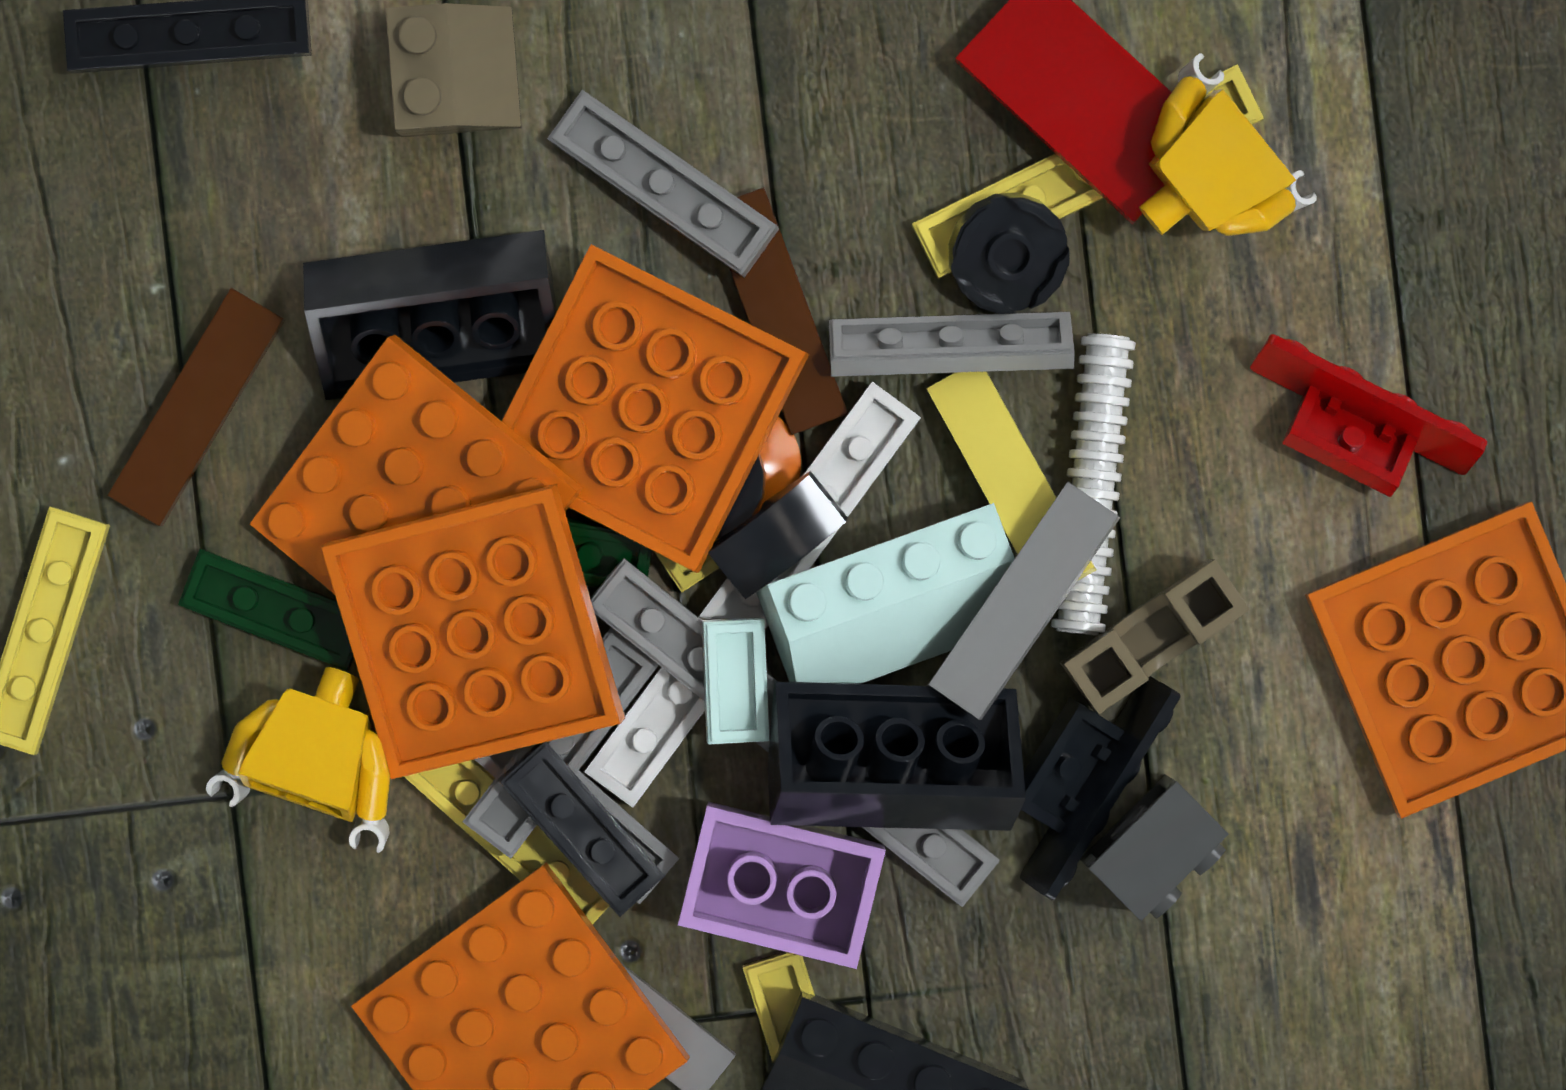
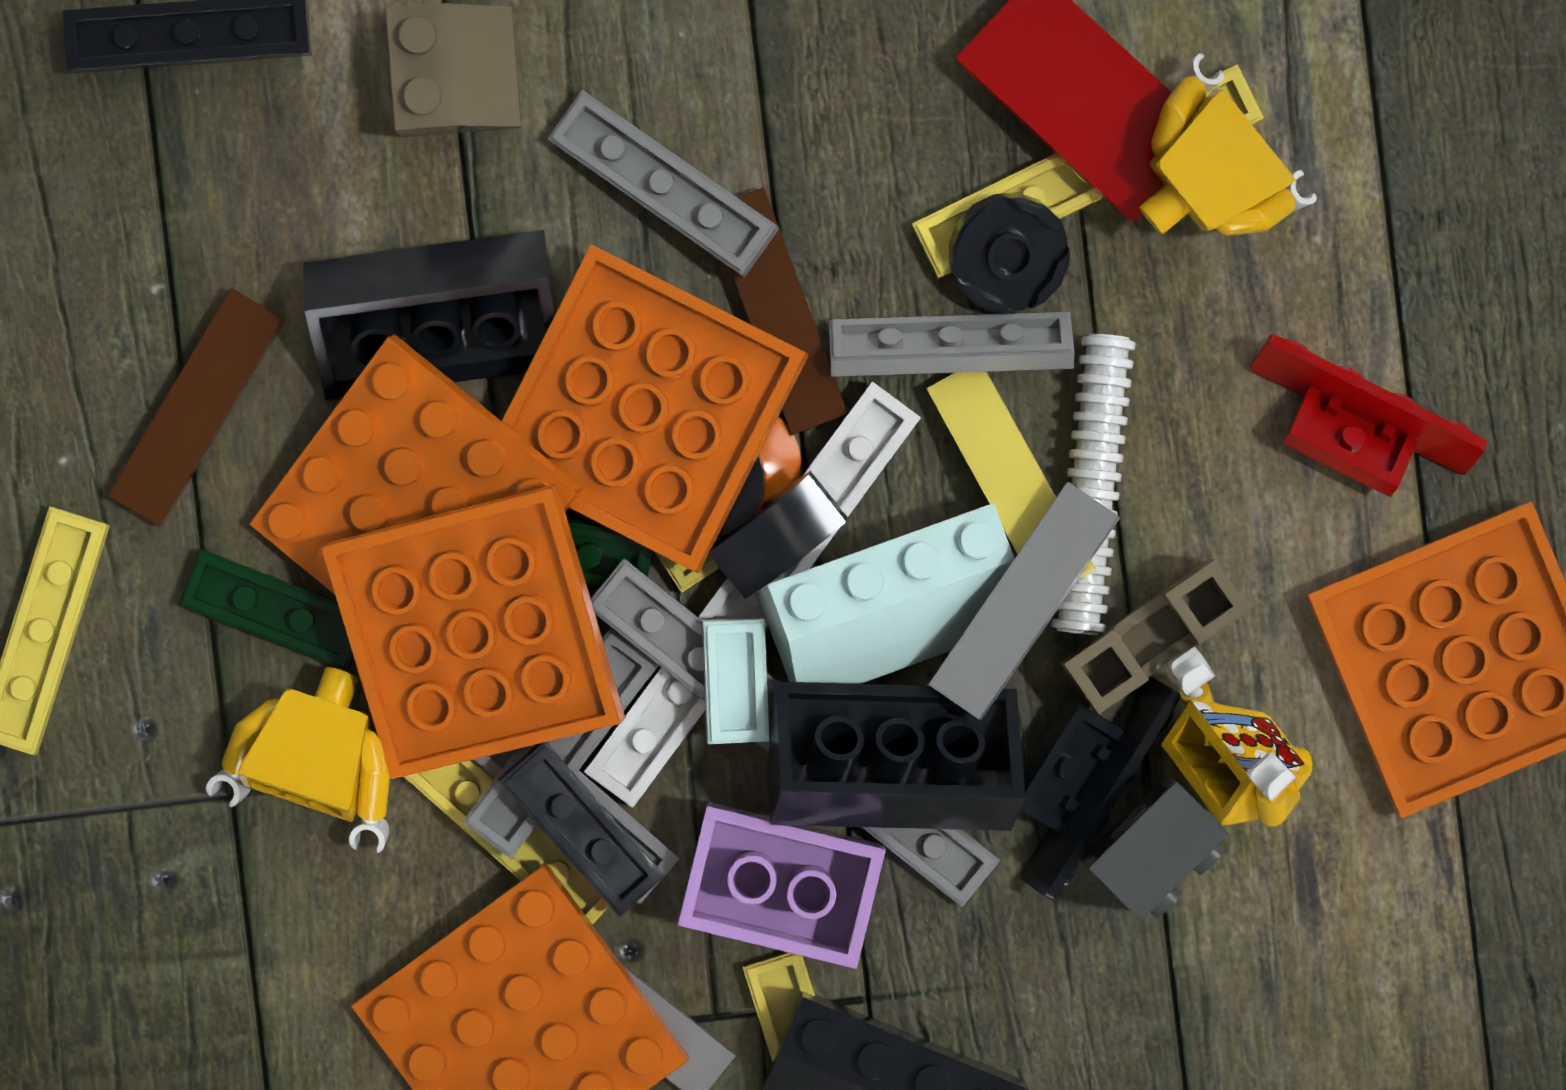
(1233, 754): none -> yellow torso

